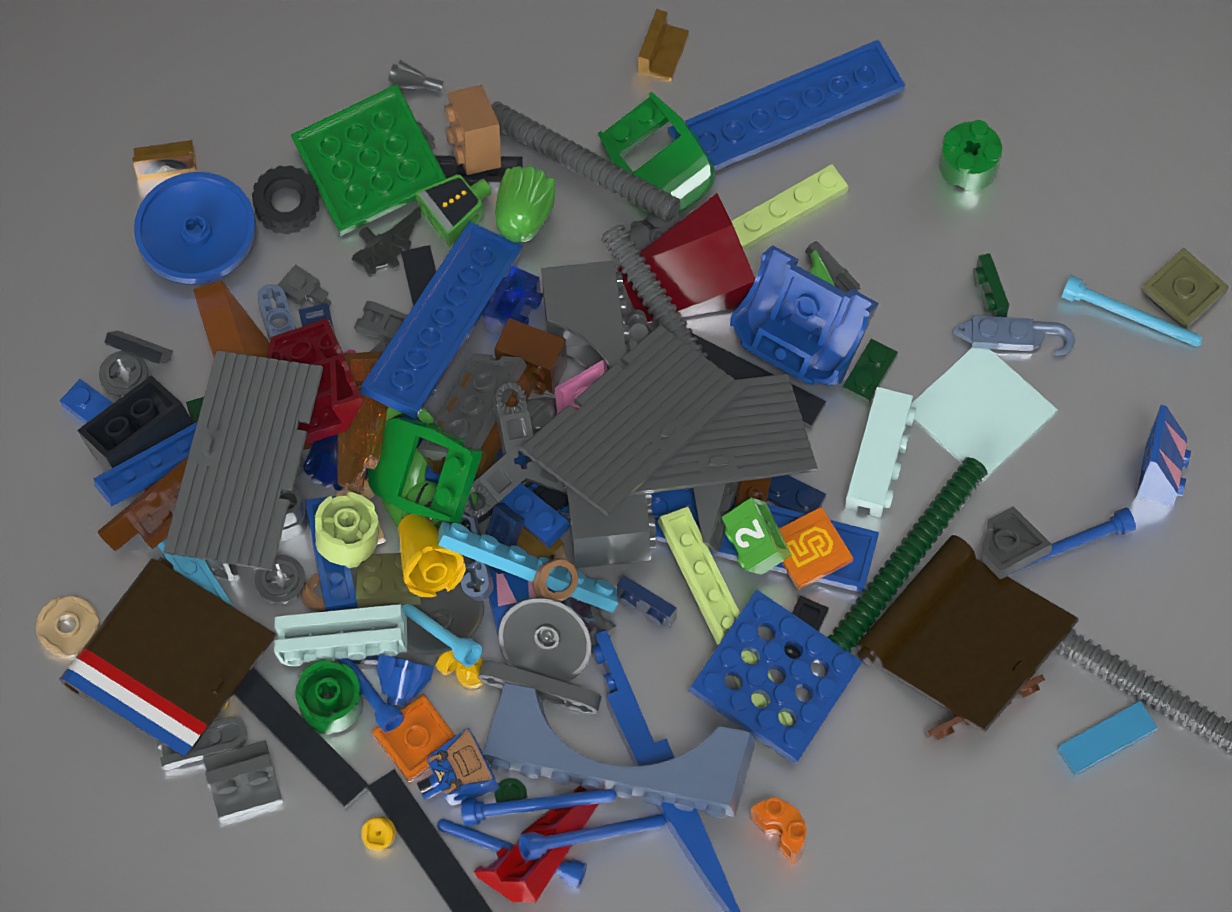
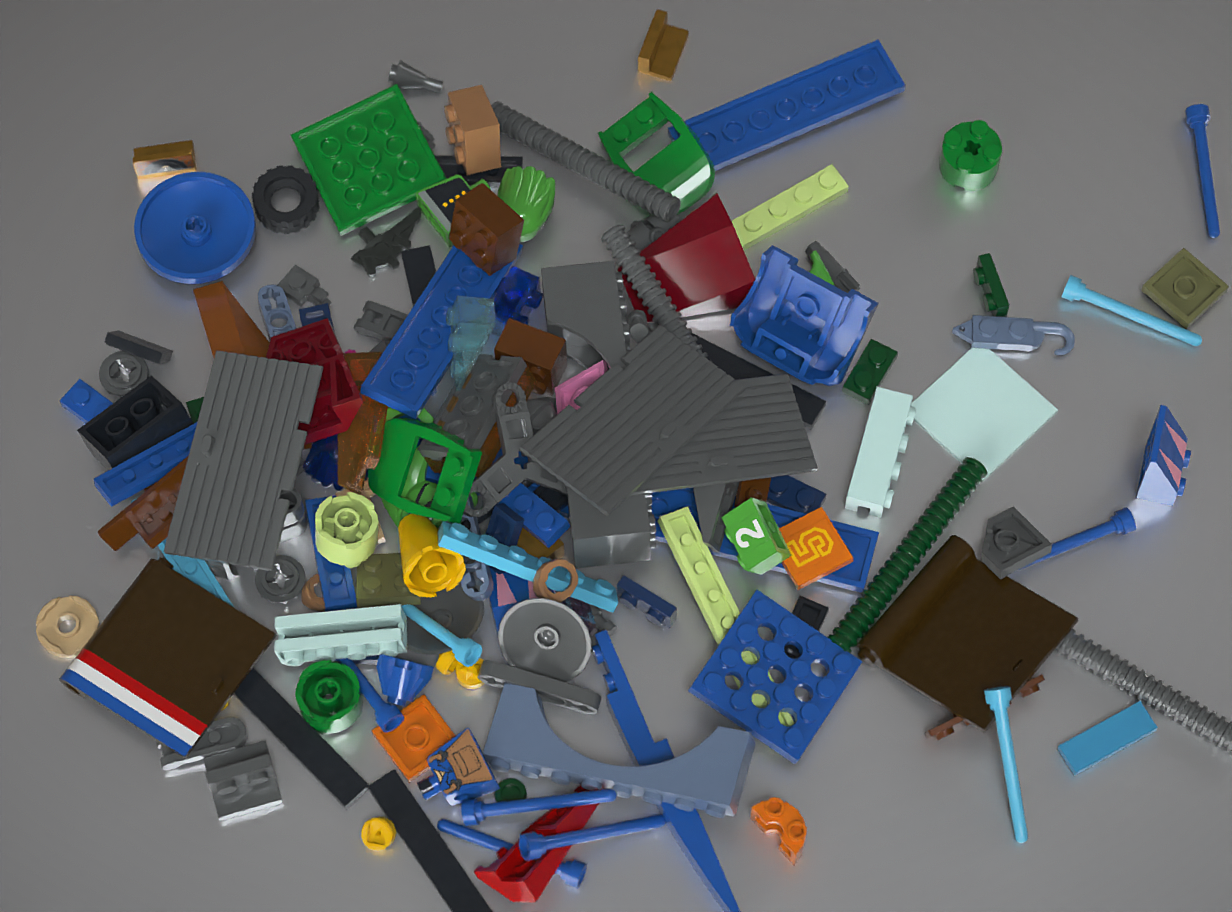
(471, 326): none -> clear light blue slope
(486, 229): none -> reddish brown brick
(999, 702): none -> medium azure piece
(1198, 118): none -> blue piece

